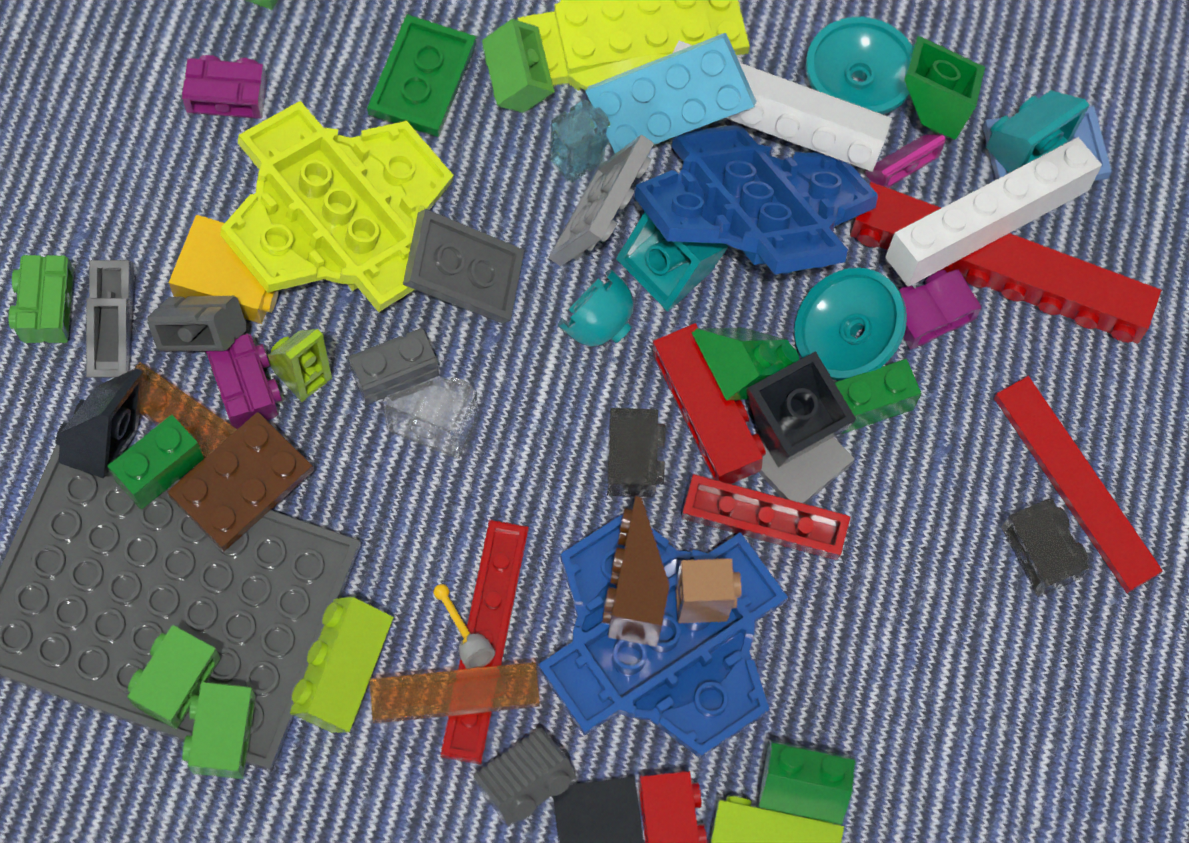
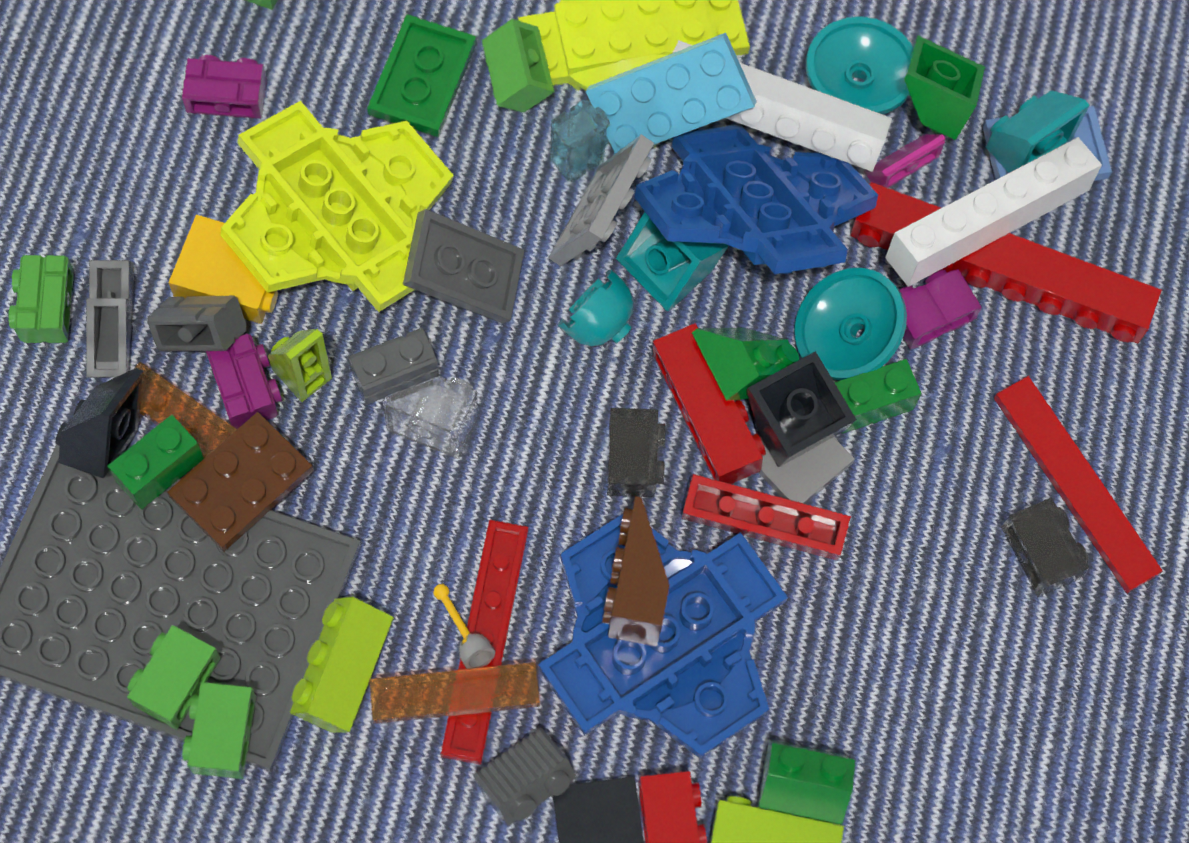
(706, 590): medium nougat brick -> none

